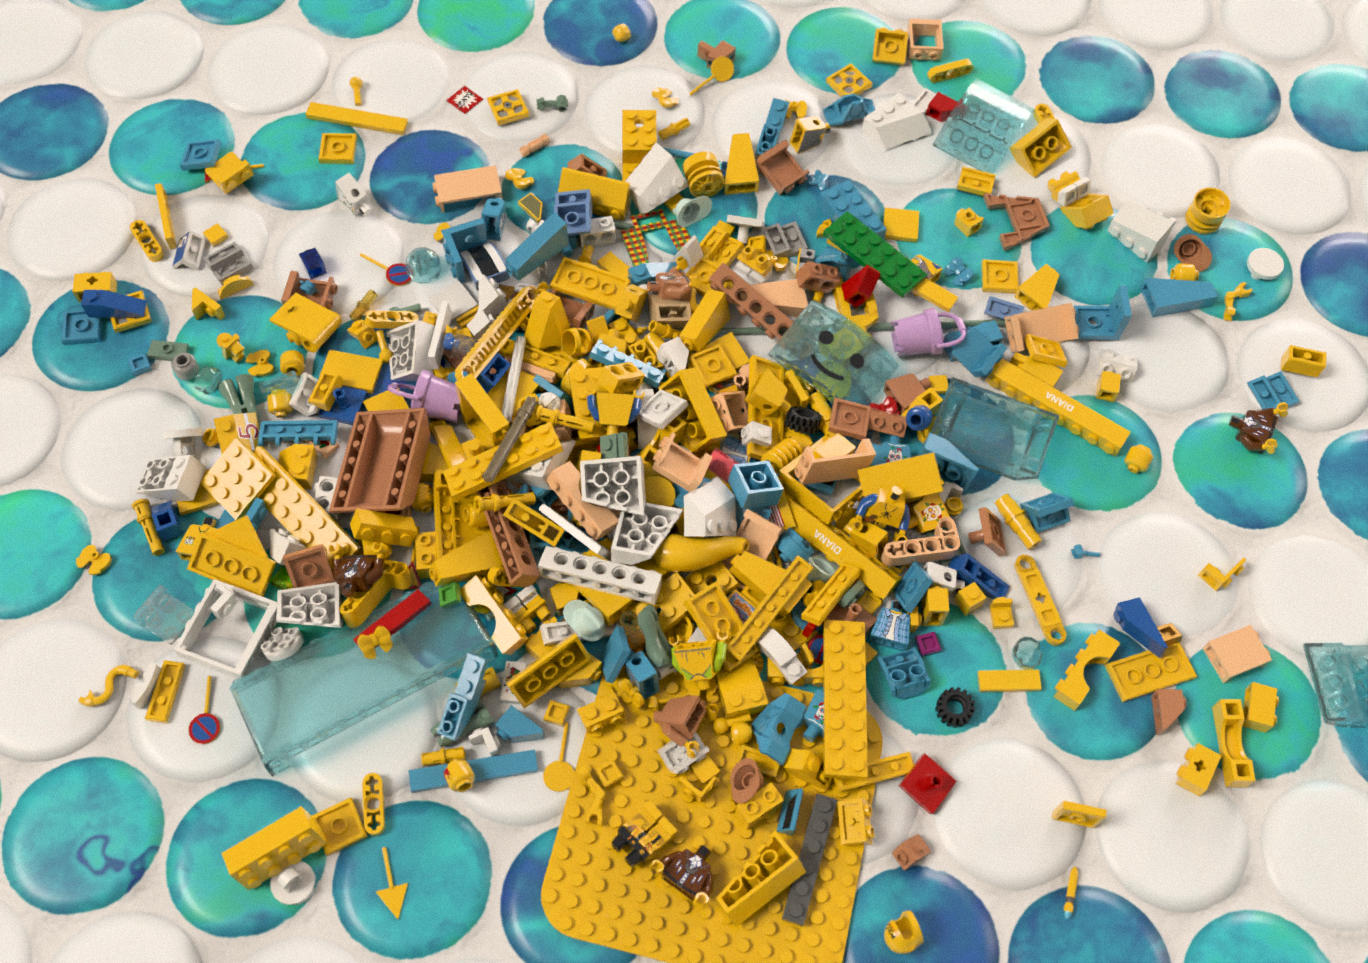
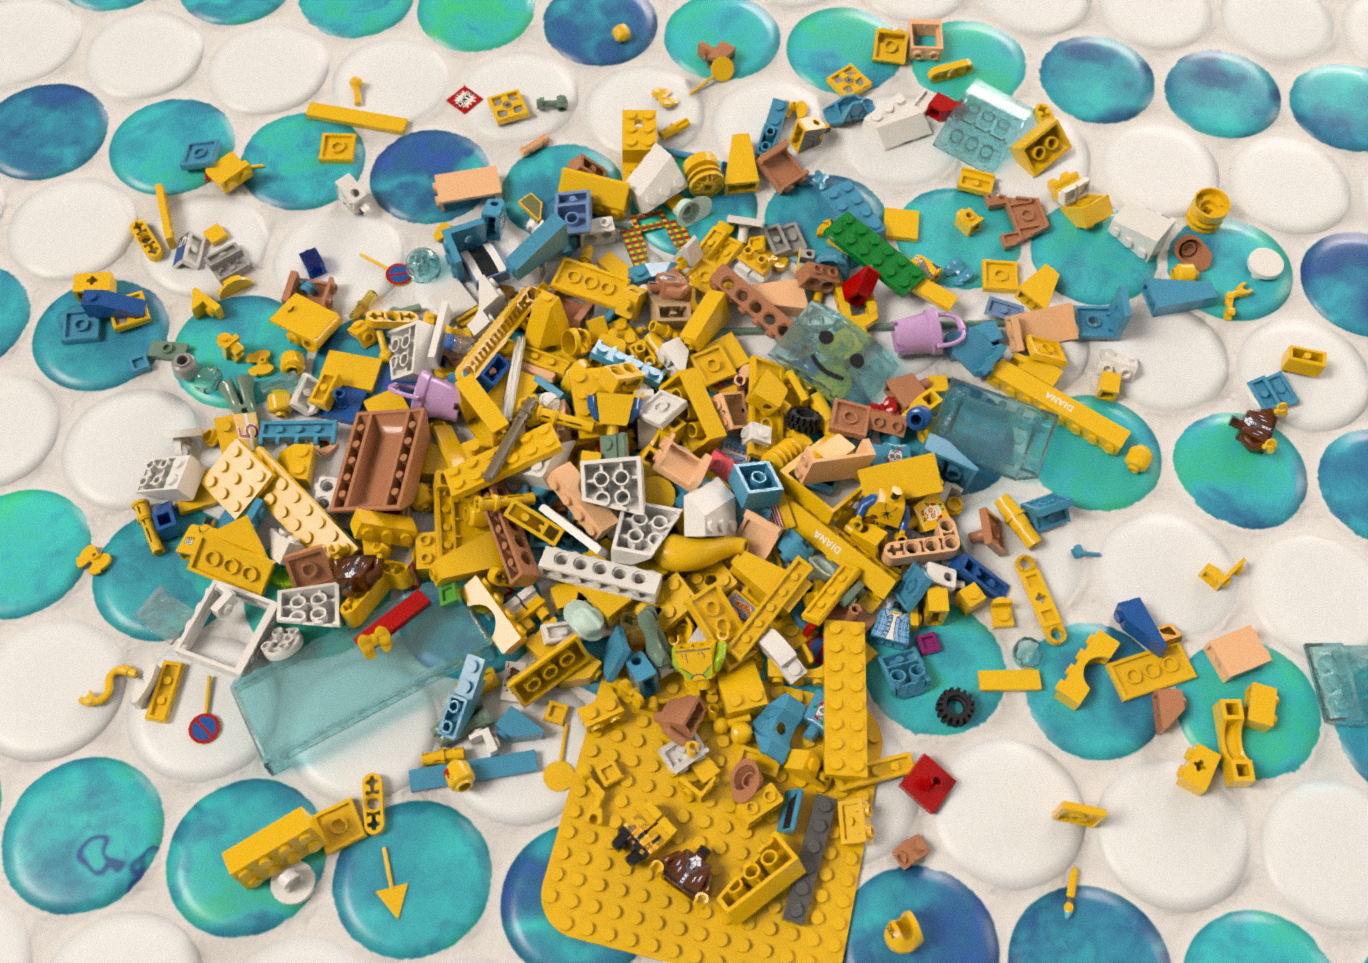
(515, 175): yellow piece -> none

